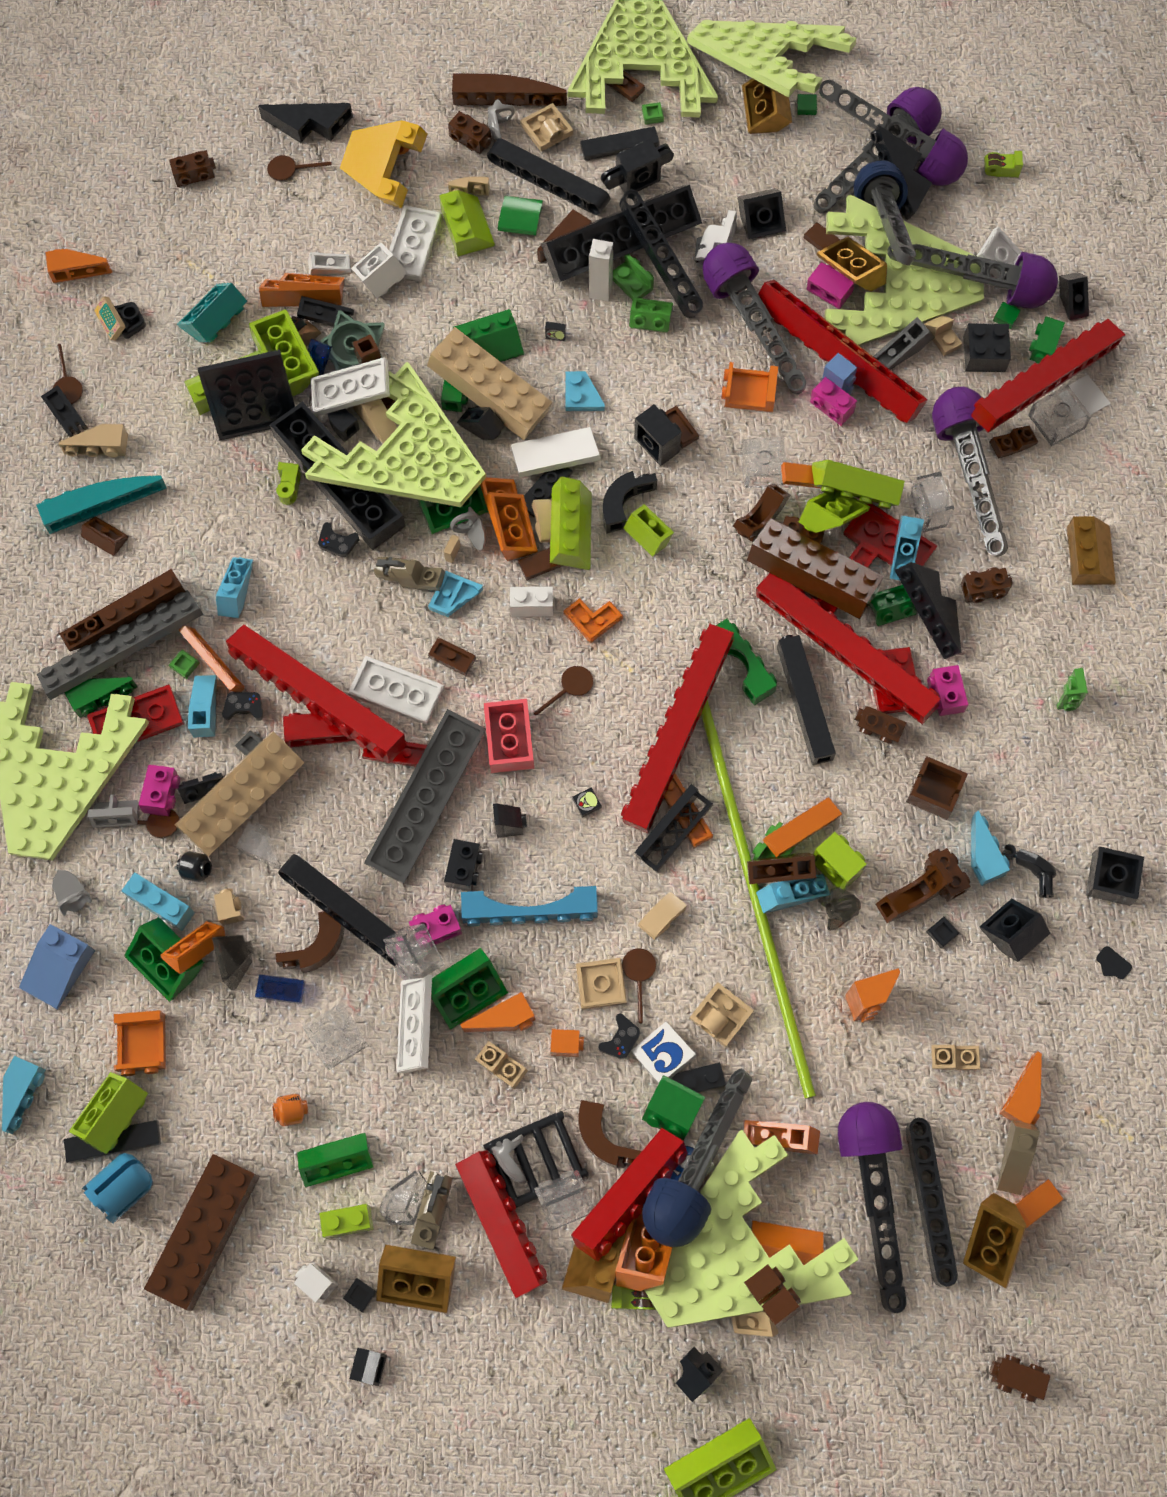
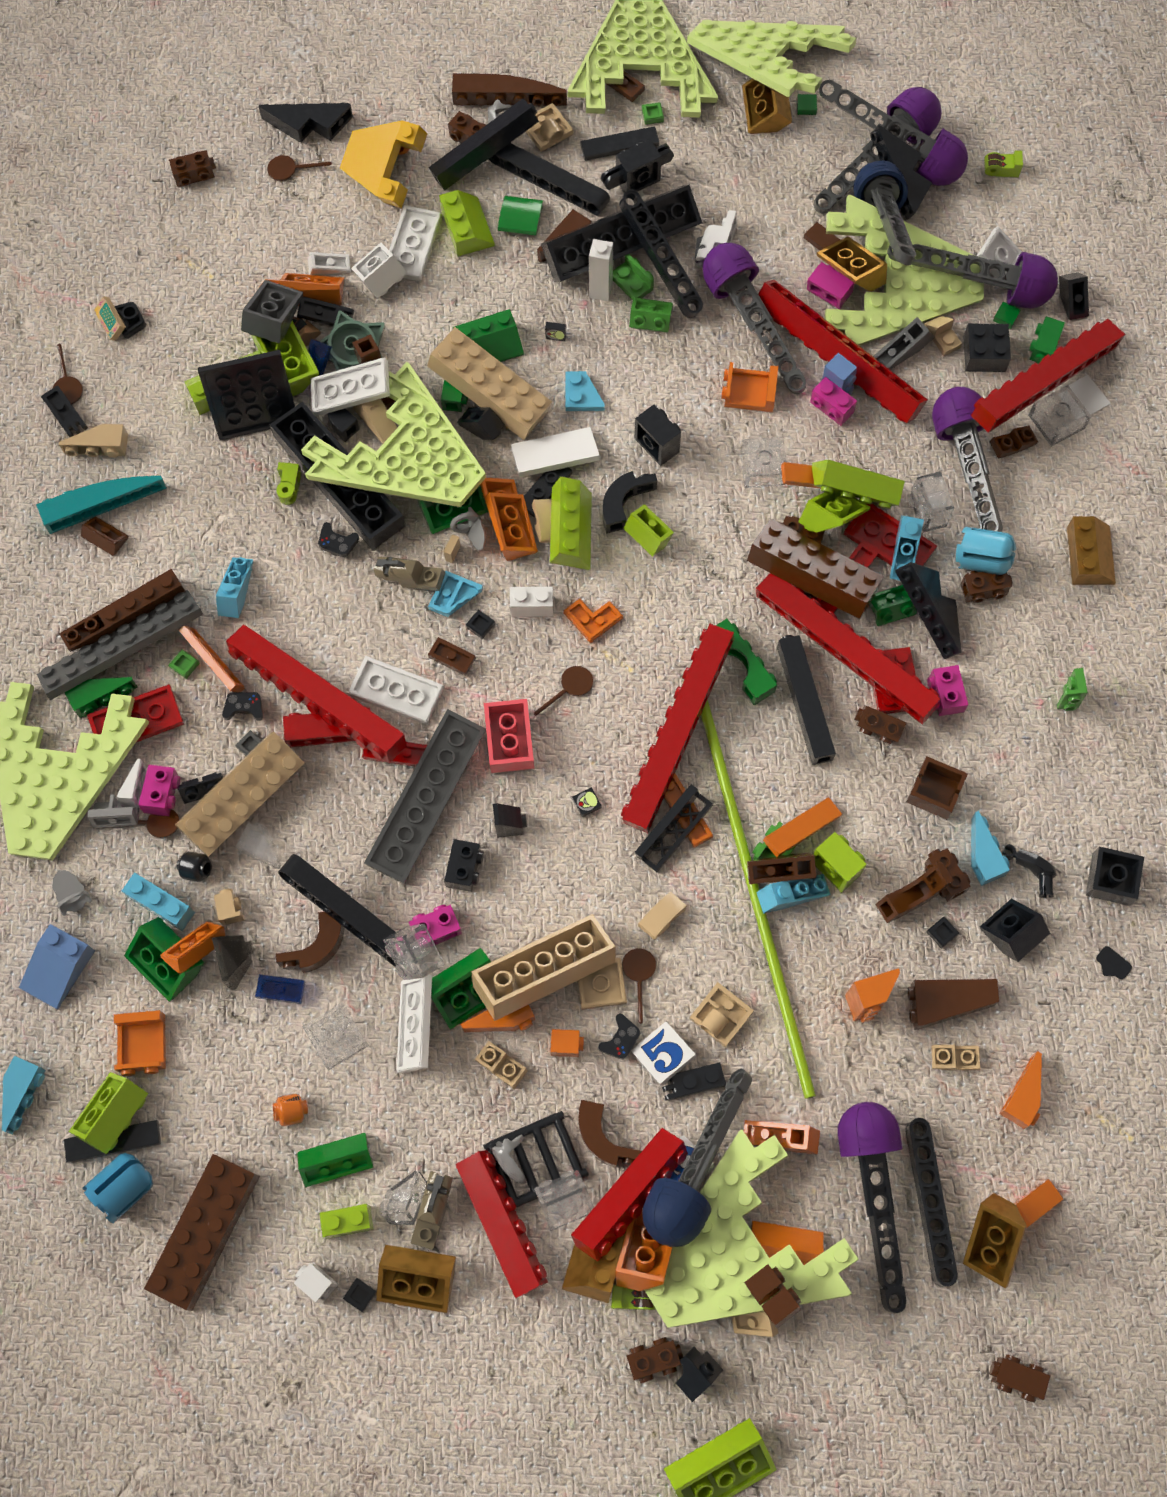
(72, 265): orange slope -> none
(132, 787): none -> white slope
(203, 707): medium azure slope -> none
(213, 312): teal slope -> none
(270, 311): none -> dark grey slope
(368, 1366): black piece -> none
(472, 185): tan slope -> none
(480, 624): none -> black tile
(480, 909): dark azure arch -> none
(484, 144): none -> black brick
(537, 564): reddish brown tile -> none
(543, 967): none -> tan brick
(661, 1357): none -> reddish brown brick
(673, 1107): green slope -> none
(688, 433): reddish brown tile -> none
(762, 213): black slope -> none
(767, 507): reddish brown arch -> none
(840, 907): clear smoke brick -> none
(948, 999): none -> reddish brown slope
(986, 551): none -> medium azure cylinder
(1017, 1156): dark tan slope -> none

